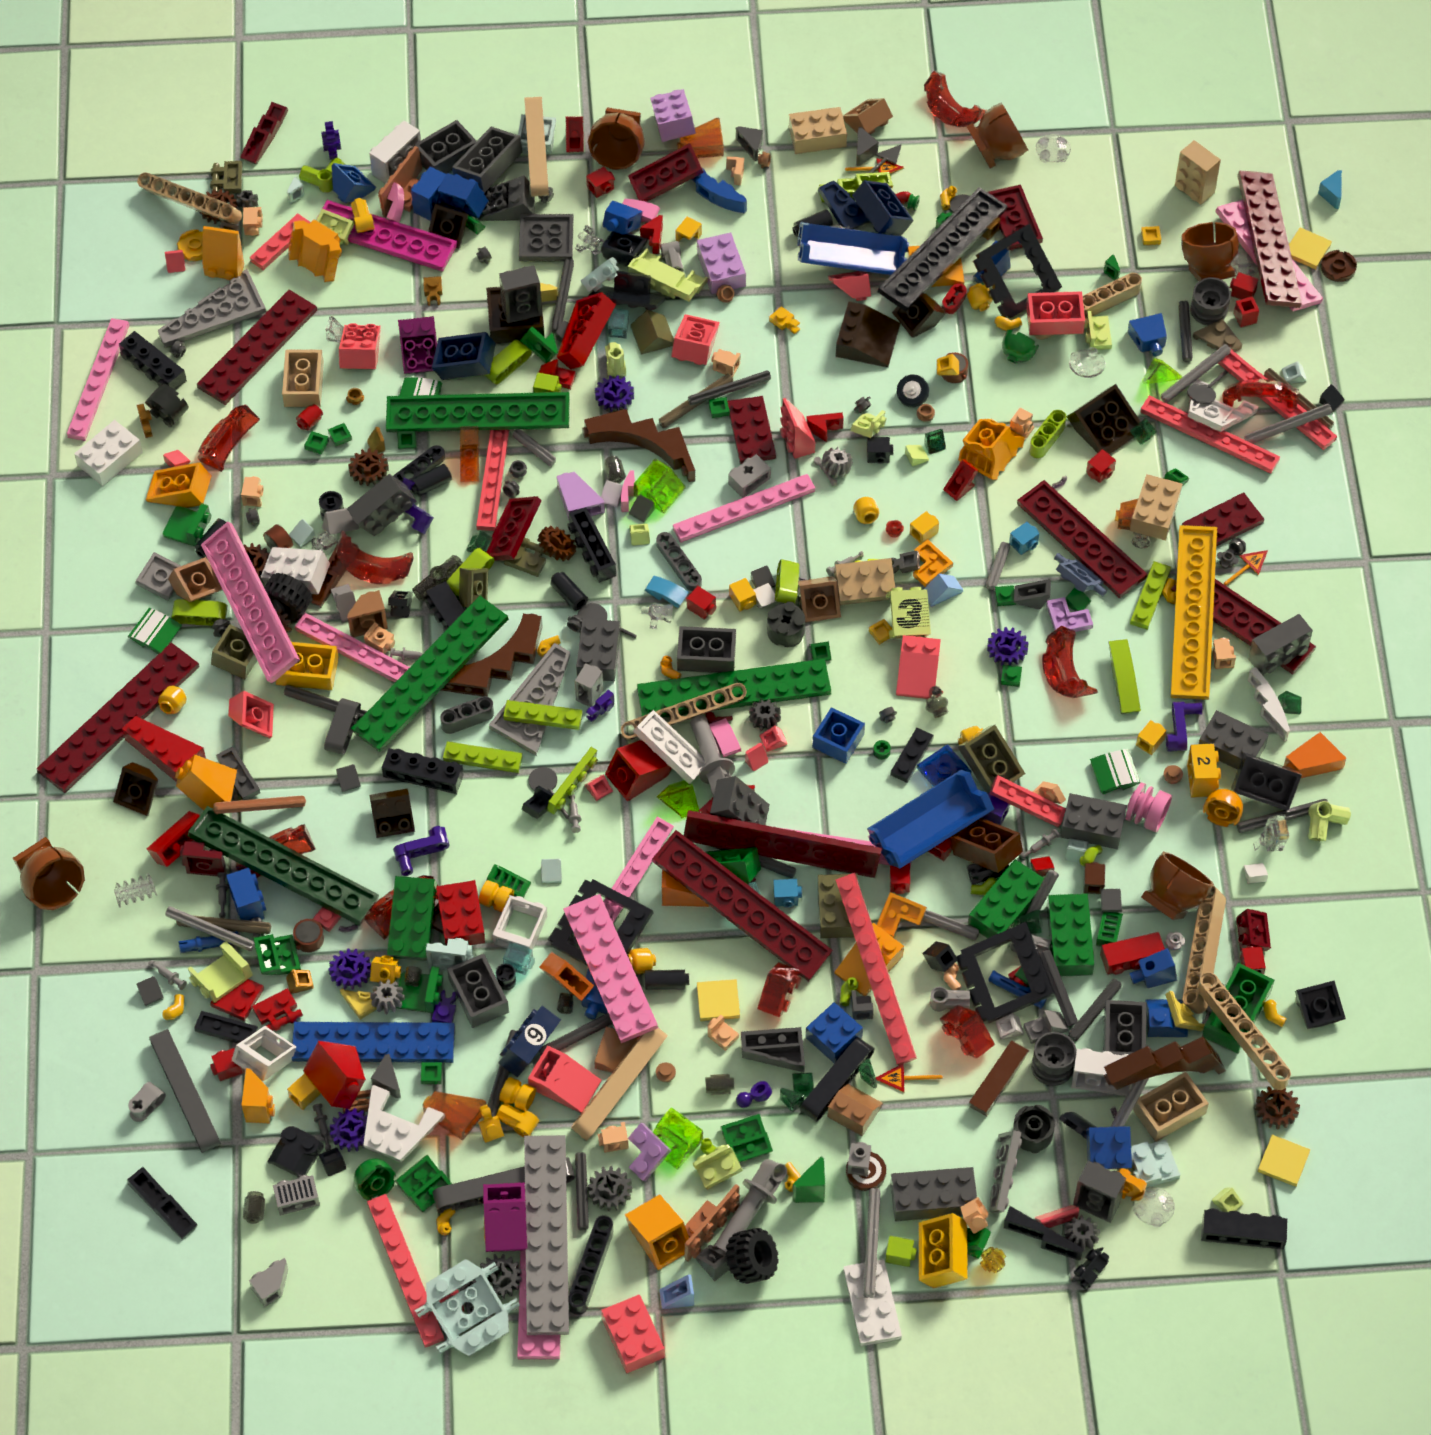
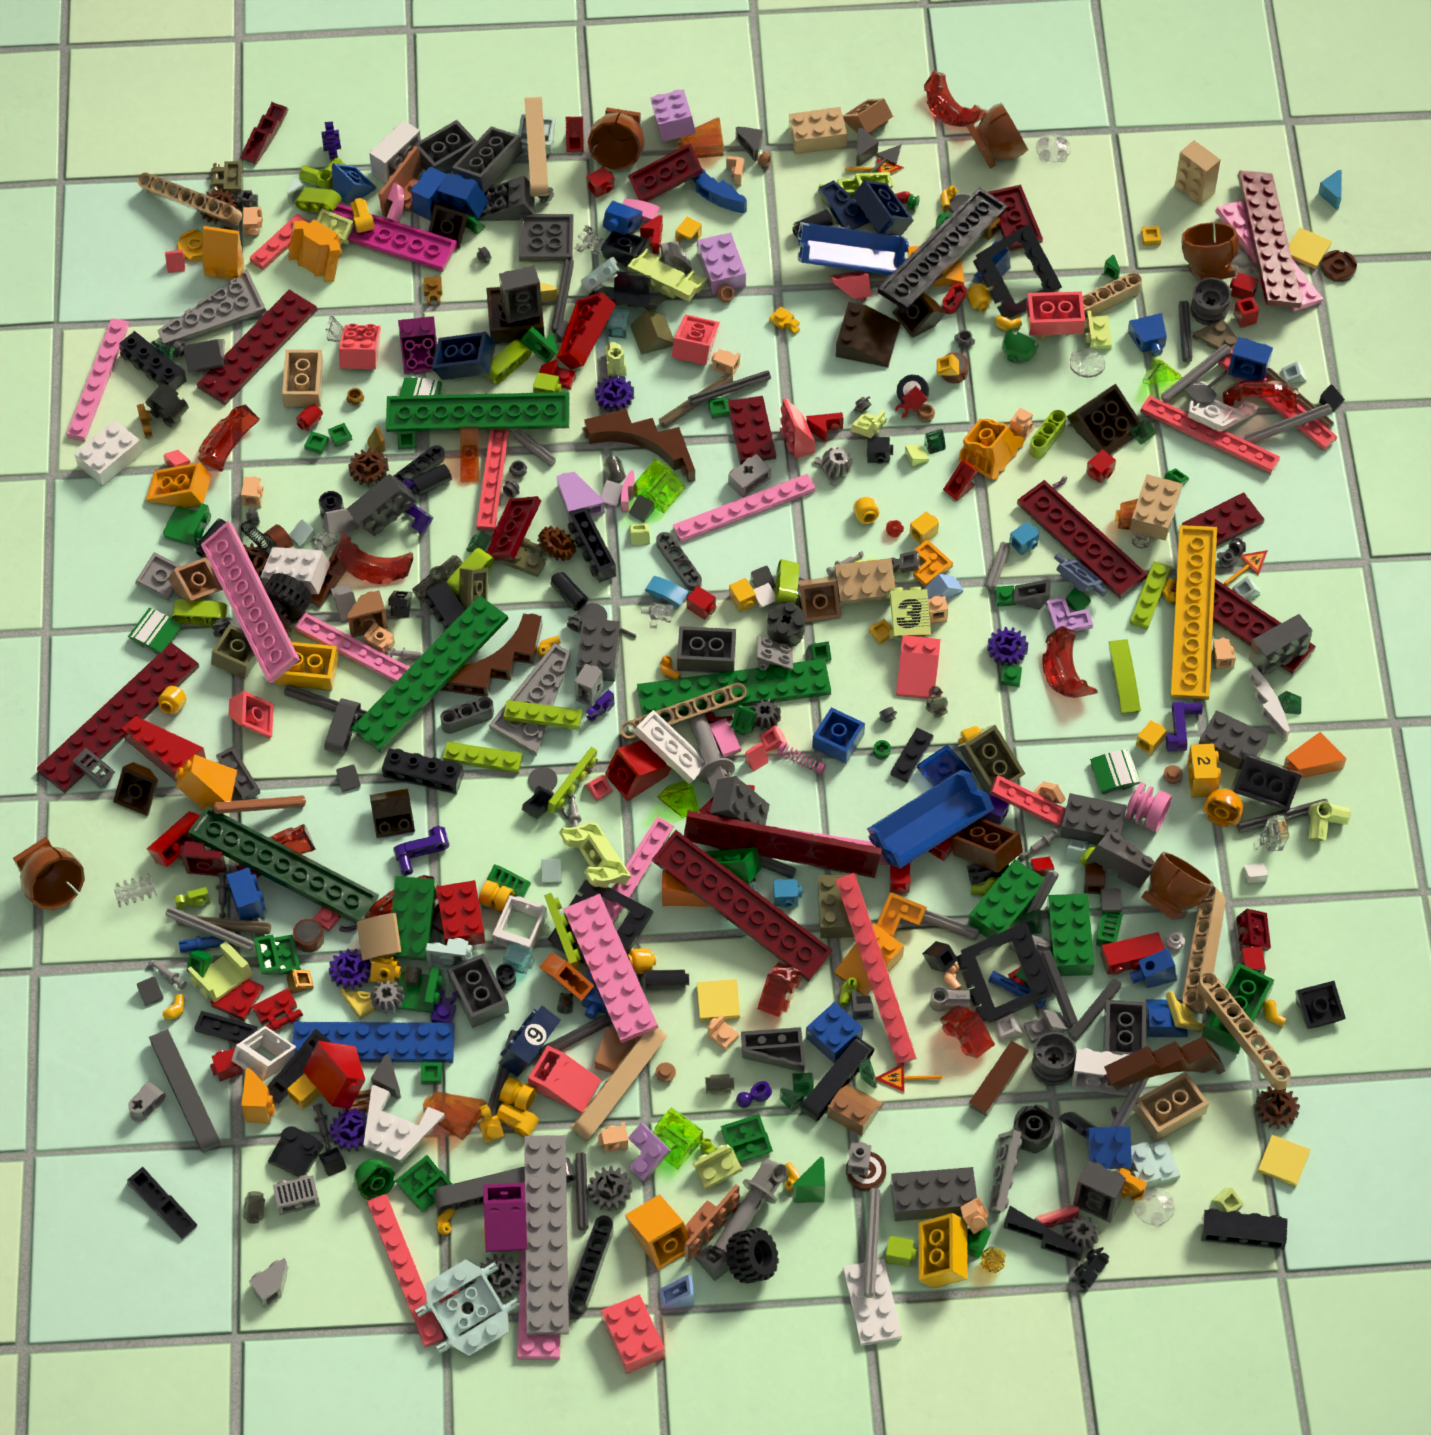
(97, 762): none -> dark grey slope
(165, 348): none -> clear green slope
(196, 897): none -> lime plate
(199, 962): none -> green slope
(204, 355): none -> dark grey slope
(252, 536): none -> black piece
(294, 1068): none -> black slope
(316, 199): none -> lime beam
(379, 936): none -> tan slope
(566, 937): none -> lime plate
(603, 860): none -> yellowish green bracket
(679, 257): none -> dark grey slope
(743, 720): none -> green bracket
(773, 652): none -> light grey hinge
(821, 766): none -> bright pink piece
(912, 400): none -> red plate
(936, 605): none -> light nougat brick
(964, 334): none -> dark grey plate
(1122, 858): none -> dark grey wedge
(1246, 588): none -> light aqua slope
(1250, 360): none -> blue brick

